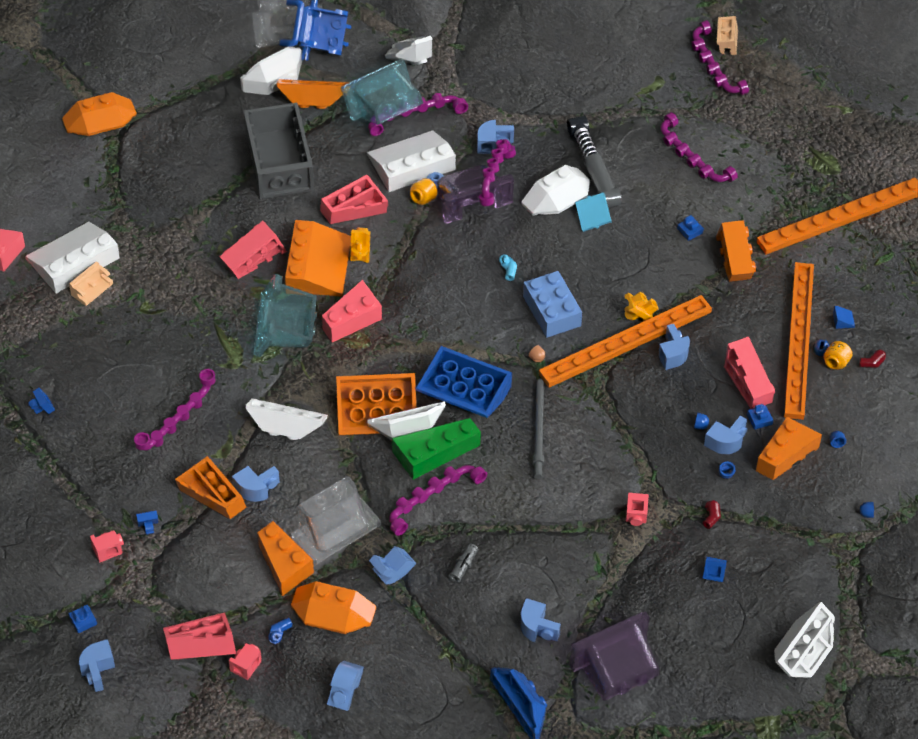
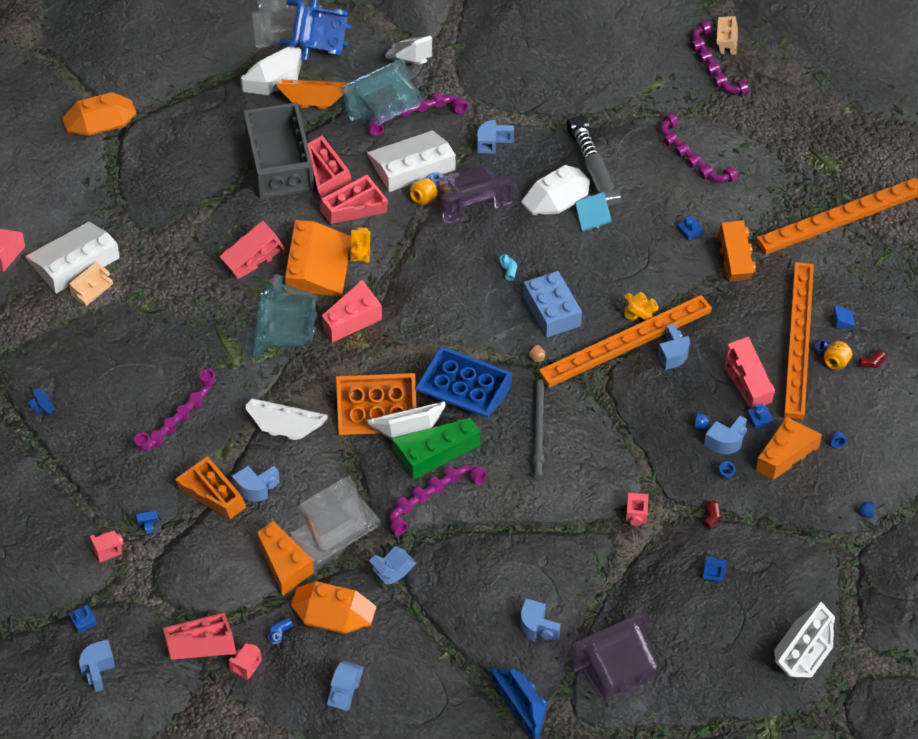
(327, 167): none -> coral wedge
(469, 553): dark grey pin -> none
(503, 150): magenta bar -> none

